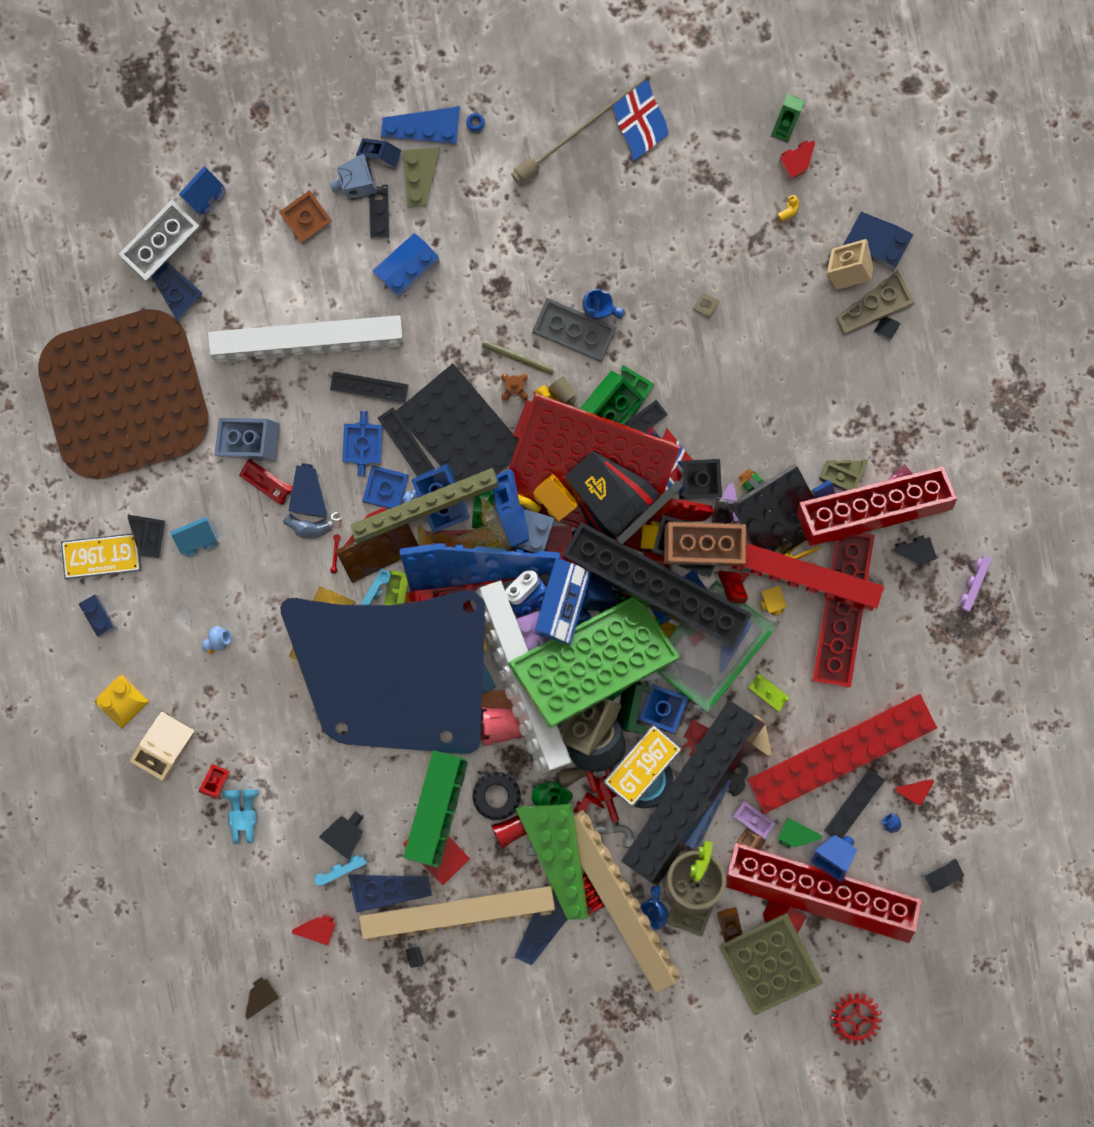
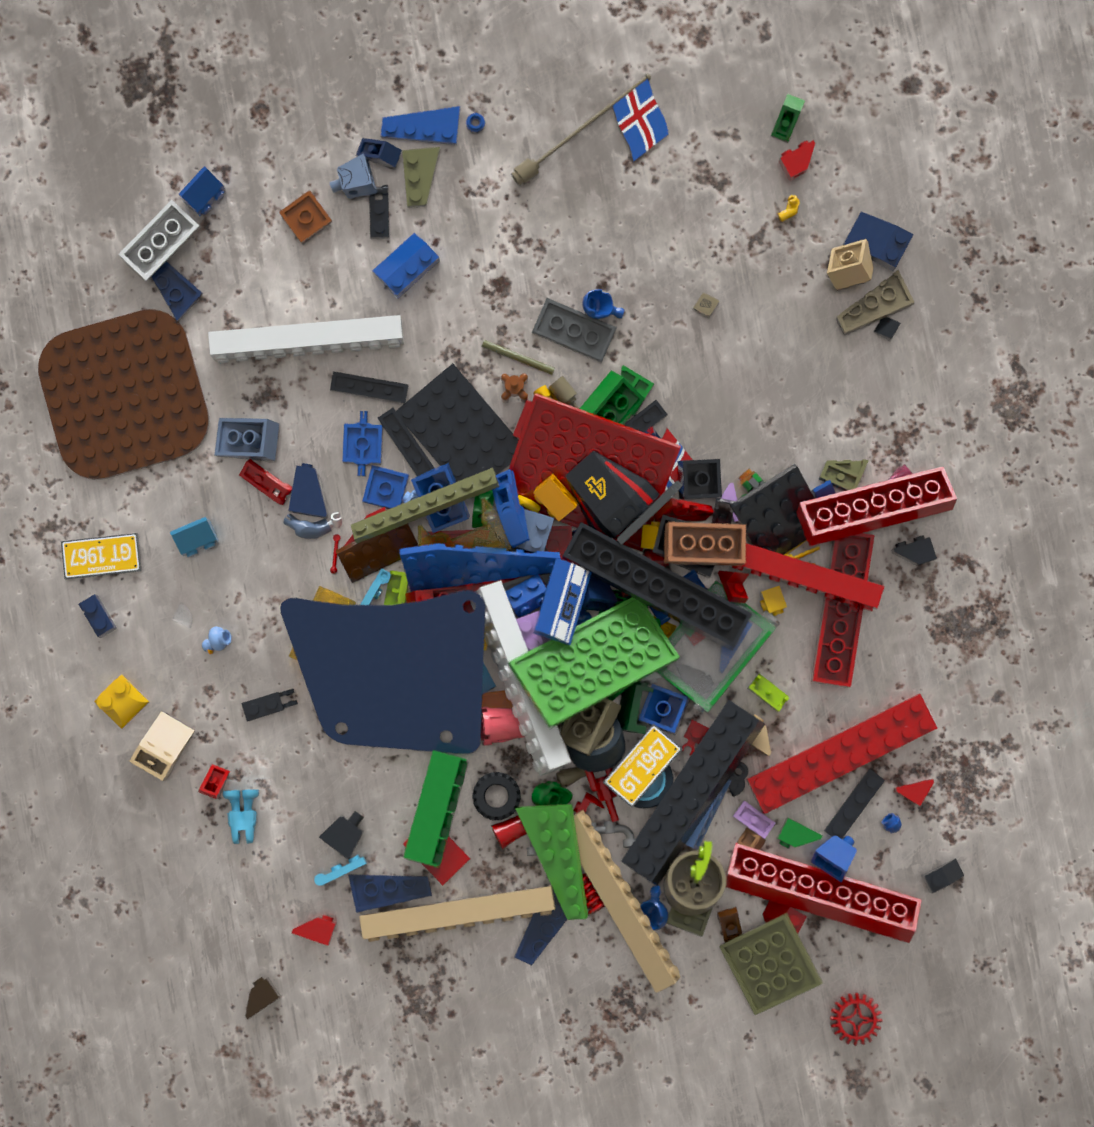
(147, 535): black wing -> none
(267, 705): none -> black hinge
(414, 956): black slope -> none
(522, 586): white plate -> none
(974, 583): lavender plate -> none

